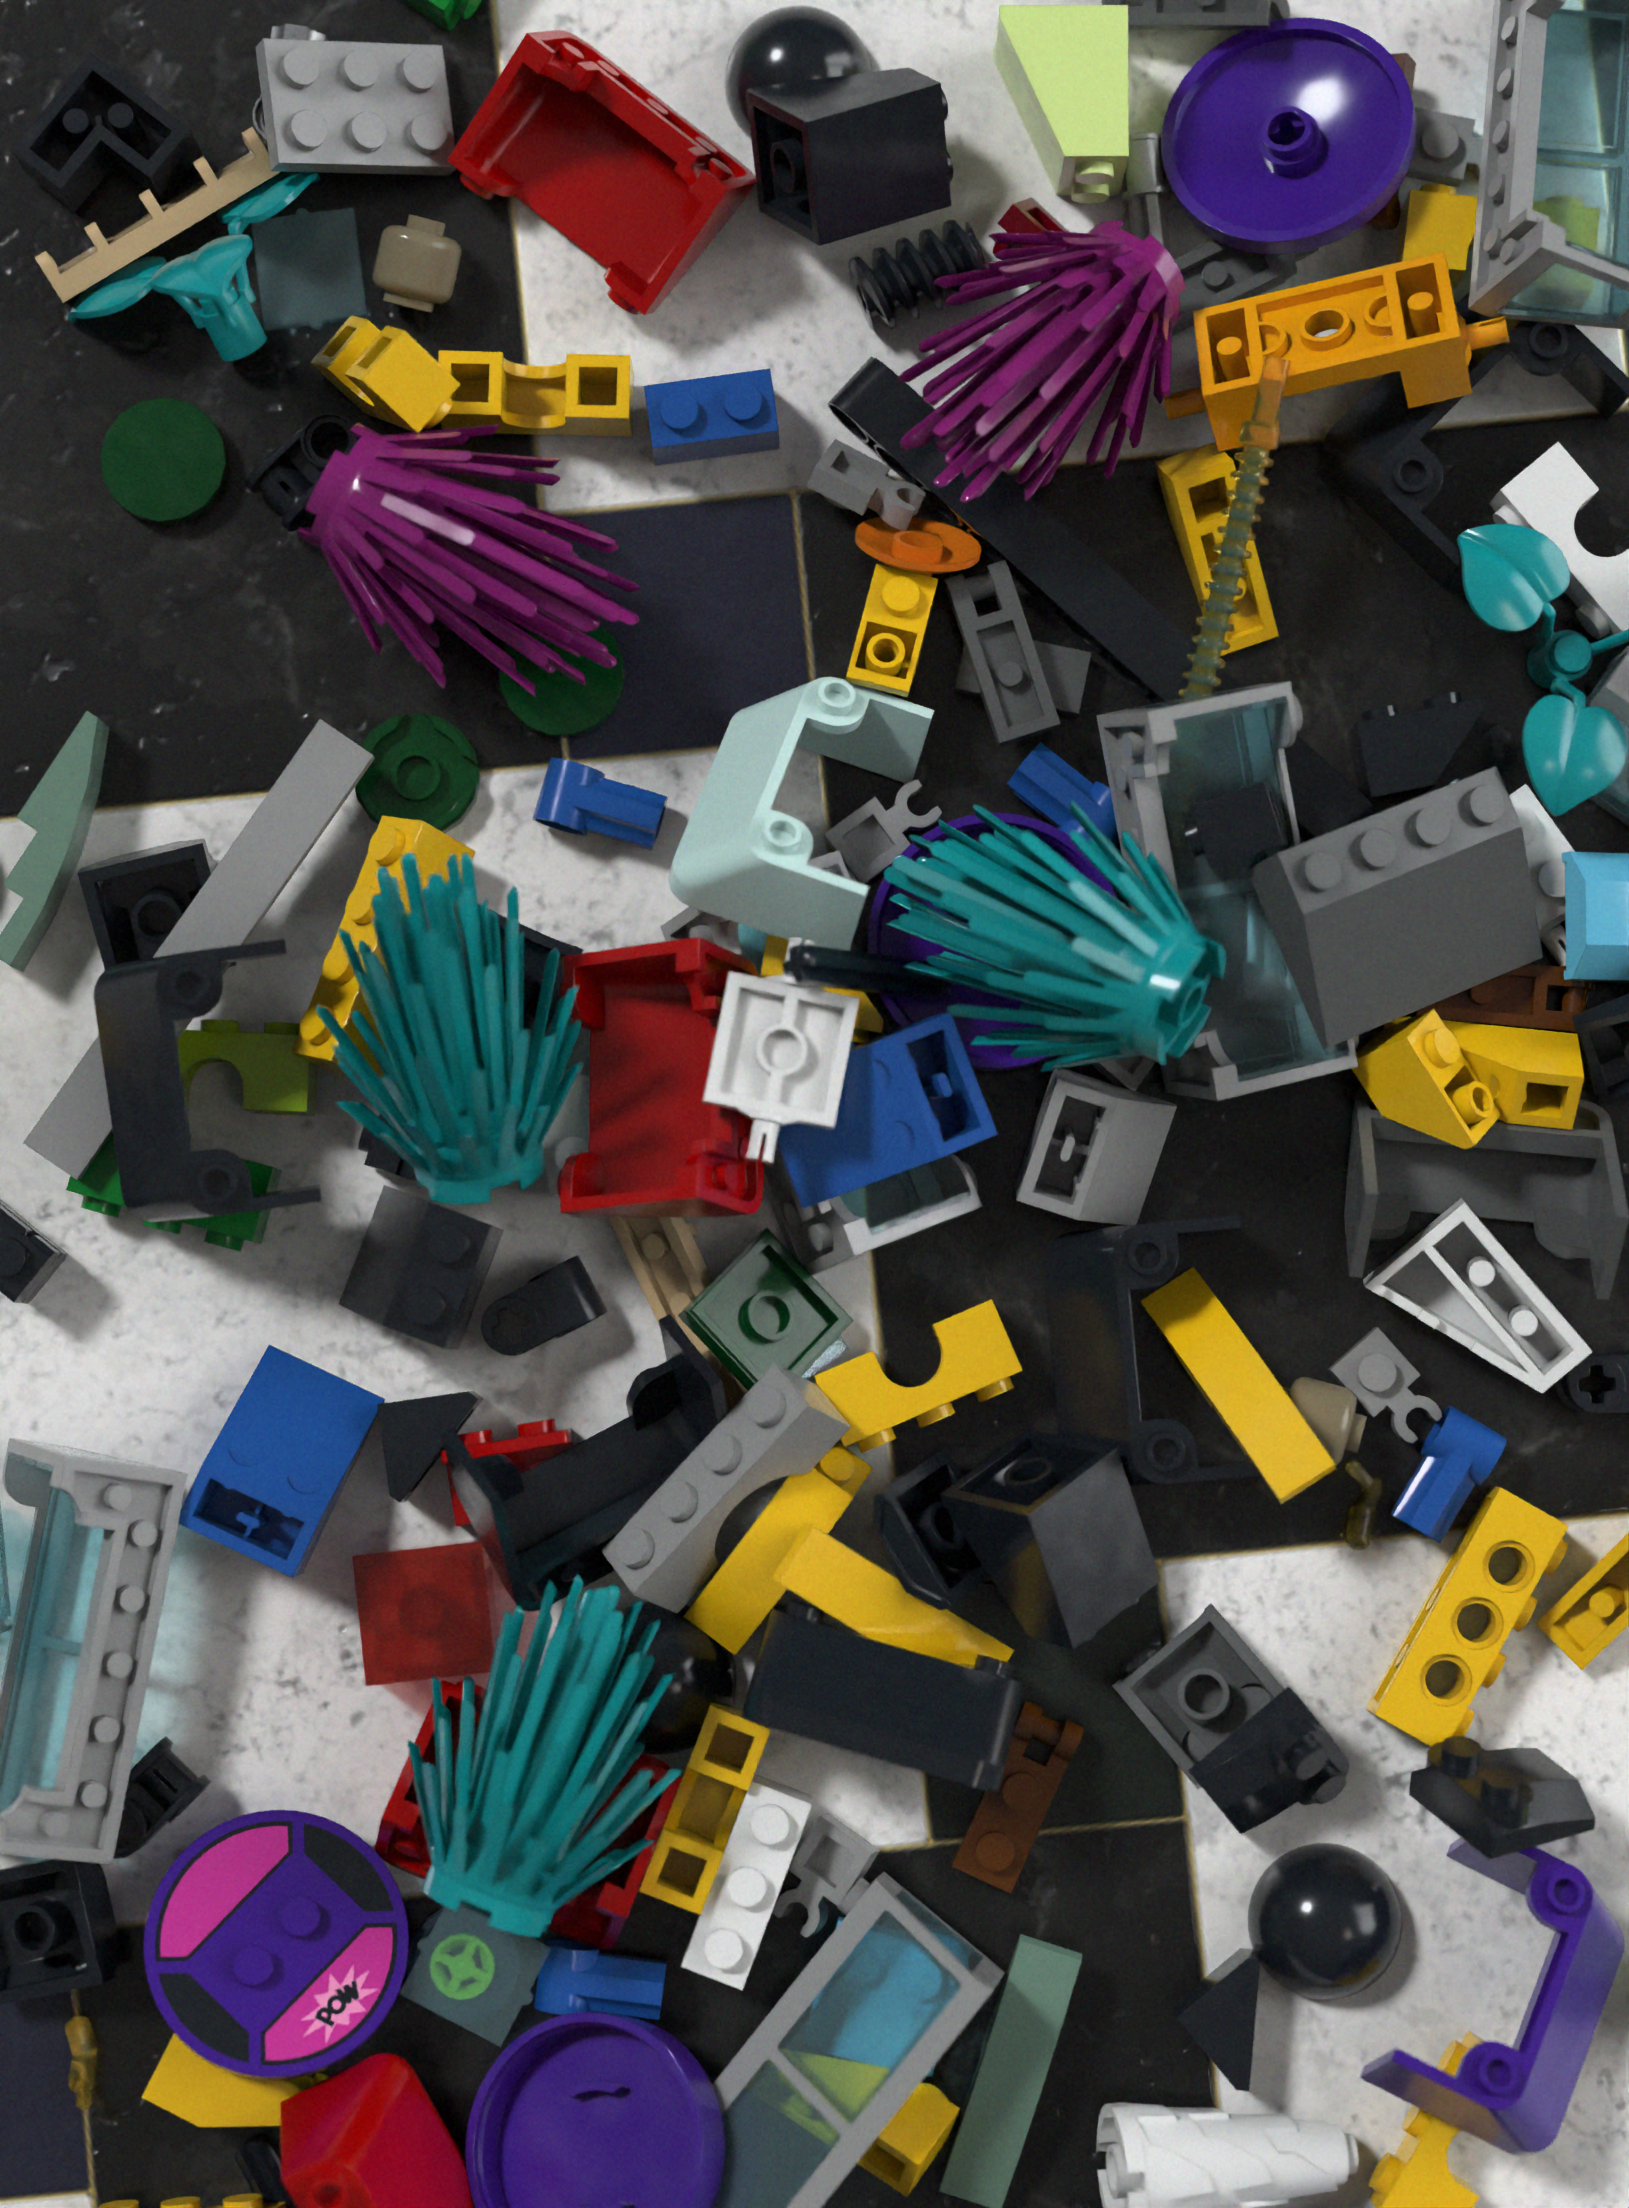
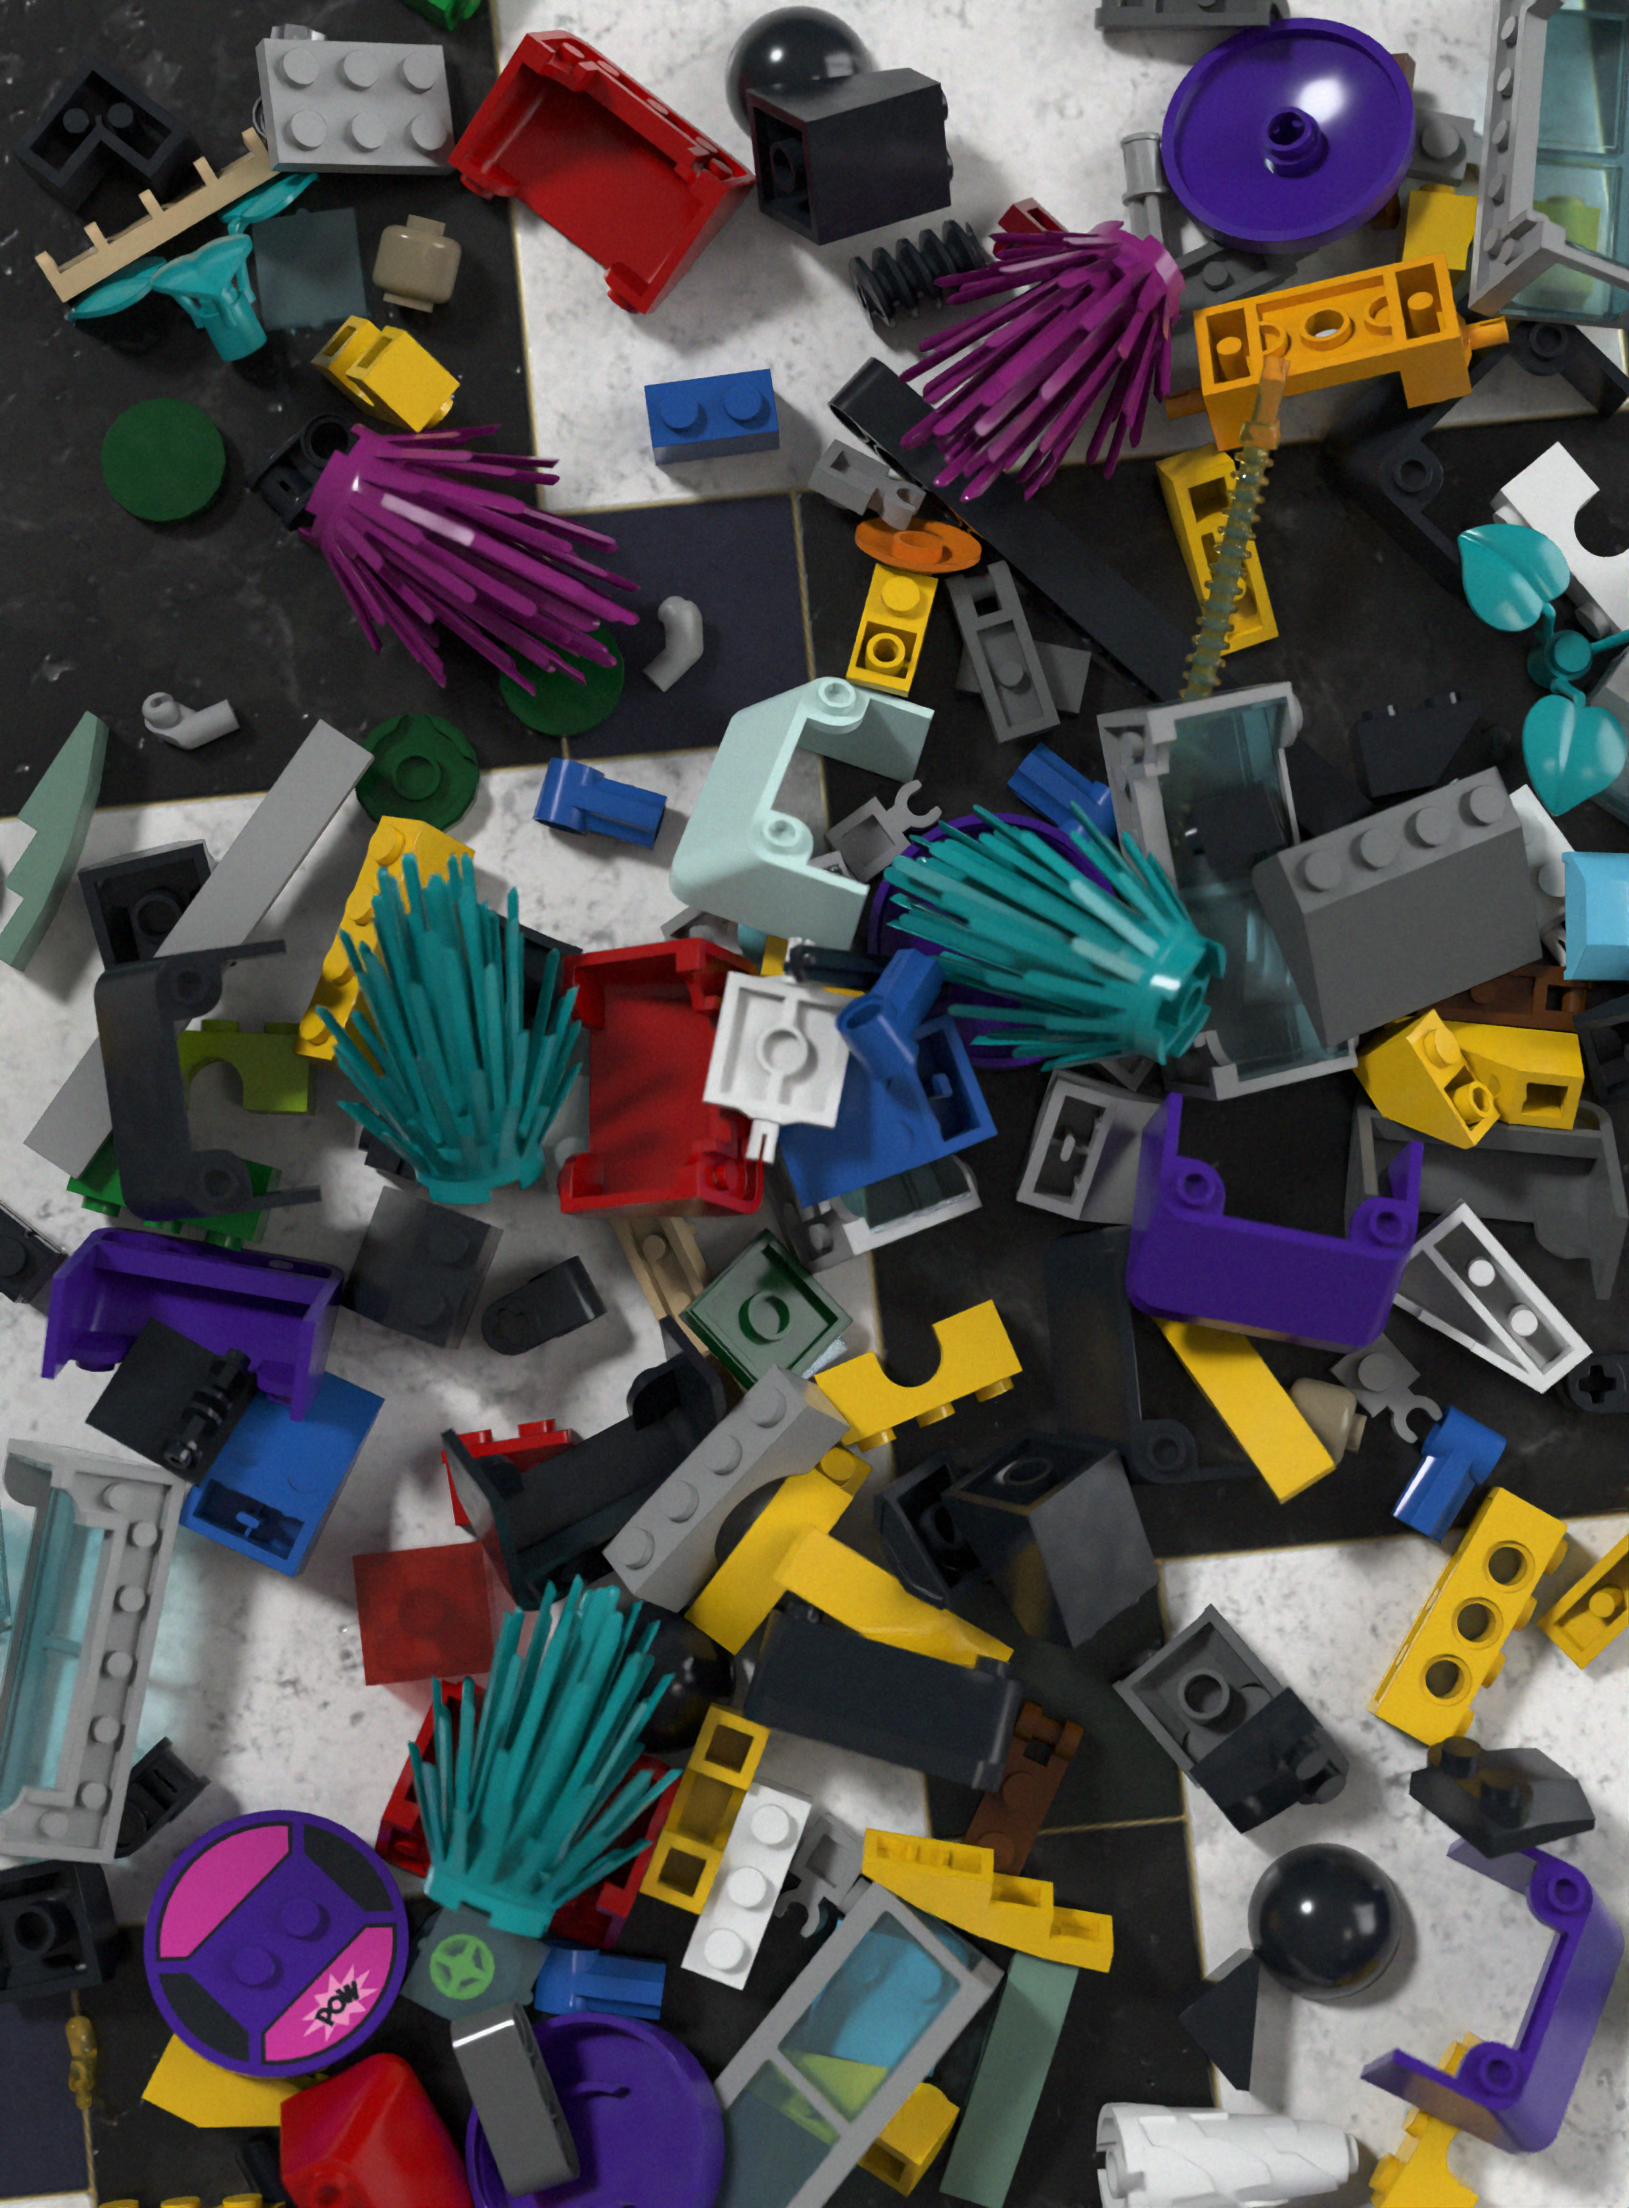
(175, 1401): none -> black hinge
(185, 726): none -> light grey arm
(221, 1298): none -> dark purple windscreen
(413, 1436): black slope -> none
(515, 2099): none -> dark grey beam
(573, 398): yellow arch -> none
(682, 639): none -> light grey arm
(882, 1022): none -> blue piece
(962, 1889): none -> yellow slope
(1070, 91): yellowish green slope -> none
(1259, 1276): none -> dark purple windscreen
(1364, 1509): clear yellow piece -> none

